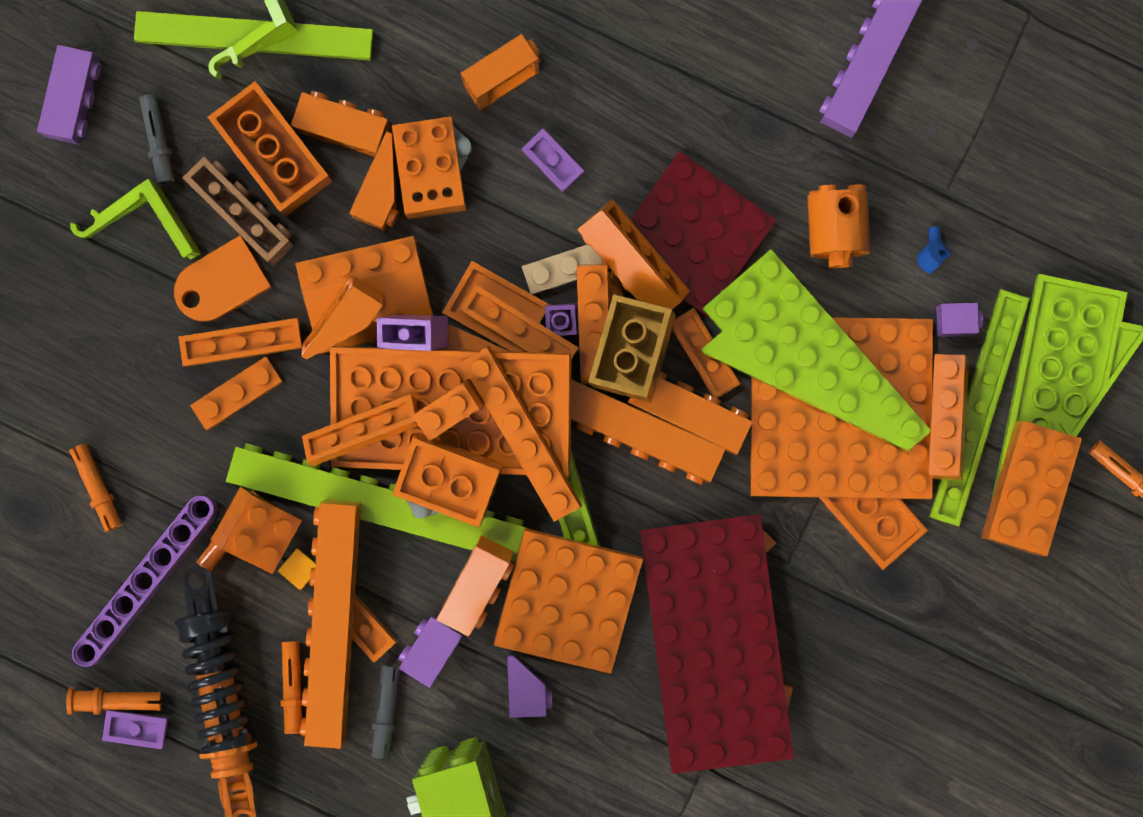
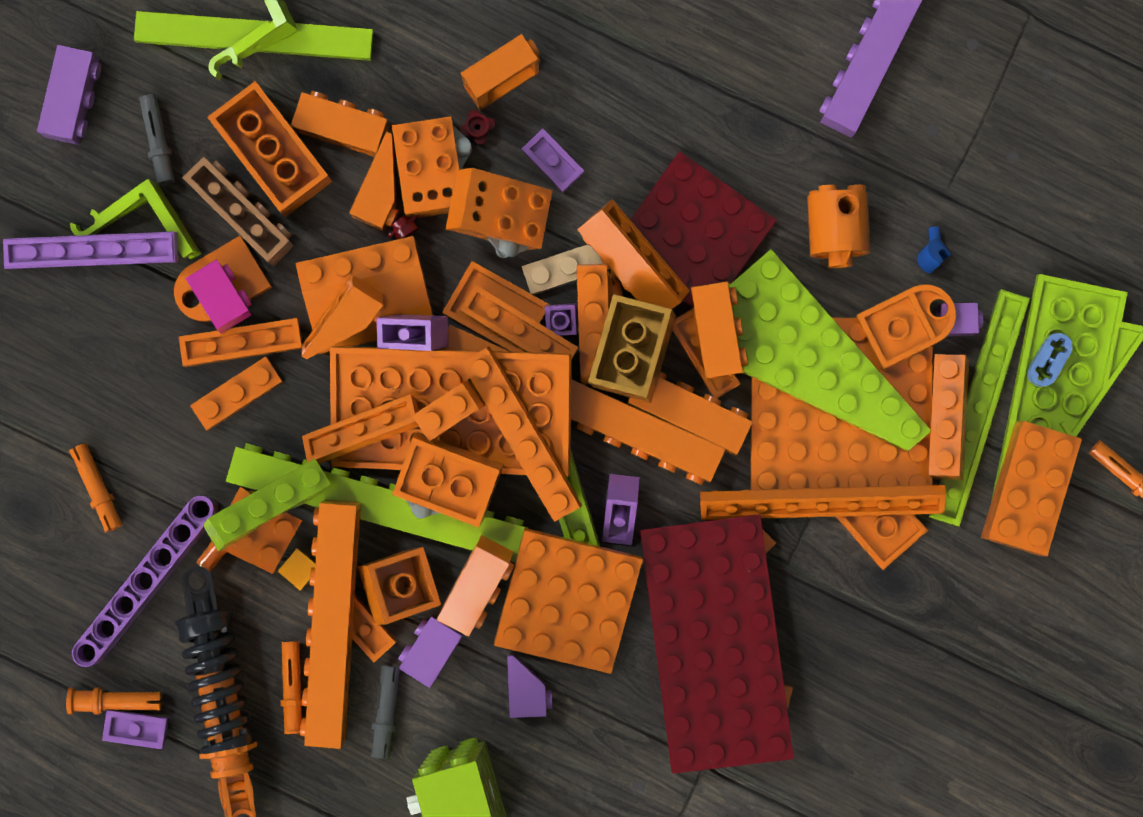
(91, 250): none -> medium lavender tile
(218, 295): none -> dark pink brick
(265, 504): none -> lime arch
(399, 586): none -> orange brick
(404, 227): none -> dark red plate
(474, 119): none -> dark red plate
(499, 210): none -> orange piece
(620, 509): none -> medium lavender slope
(719, 329): none -> orange brick
(824, 502): none -> orange plate
(906, 325): none -> orange tile
(1043, 356): none -> medium blue beam

